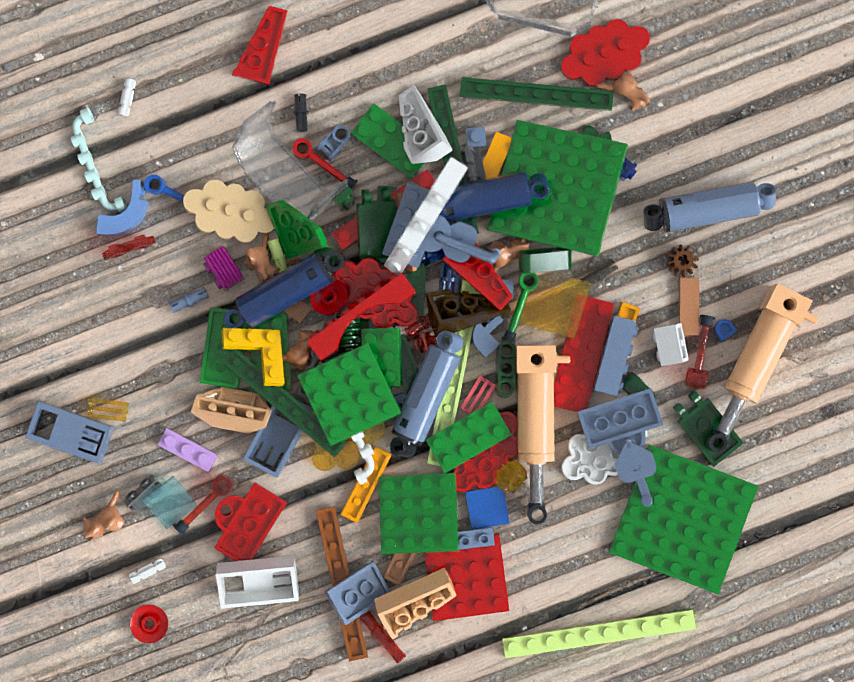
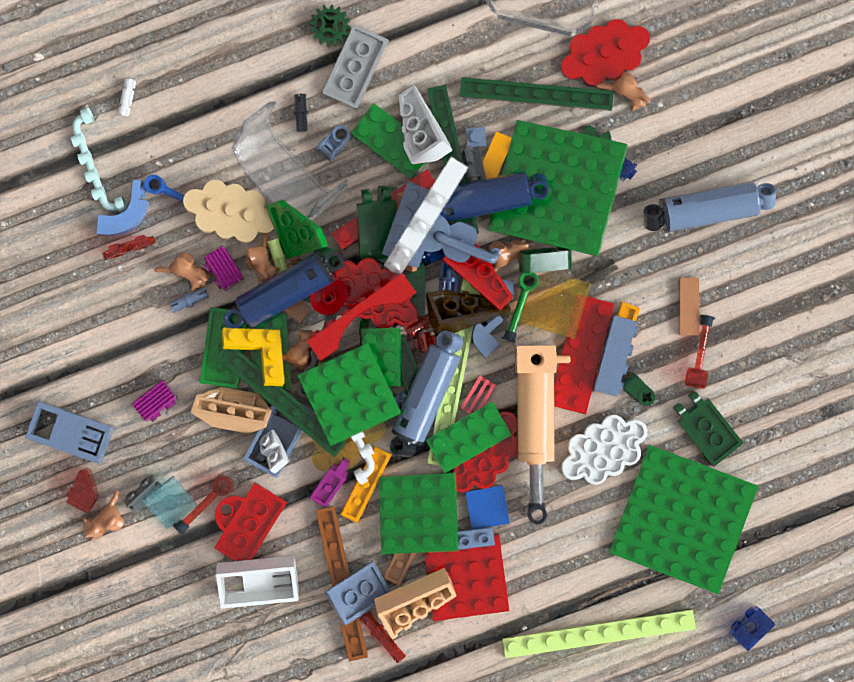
(85, 491): none -> clear red slope
(124, 412): clear yellow tile -> none
(139, 625): red dish -> none
(147, 570): white axle -> none
(154, 401): none -> magenta brick
(184, 267): none -> nougat animal
(187, 449): lavender plate -> none
(260, 55): red wing -> none
(274, 451): none -> white slope
(319, 161): red piece -> none
(330, 483): none -> magenta hinge
(335, 20): none -> dark green gear
(345, 199): dark green plate -> none
(348, 338): dark green piece -> none
(355, 66): none -> light grey plate
(510, 361): dark green beam -> none
(511, 477): clear yellow gear -> none
(625, 421): sand blue plate -> none
(670, 344): white brick -> none
(676, 263): reddish brown gear -> none
(724, 329): blue tile -> none
(761, 354): light nougat piece -> none
(762, 623): none -> clear blue brick

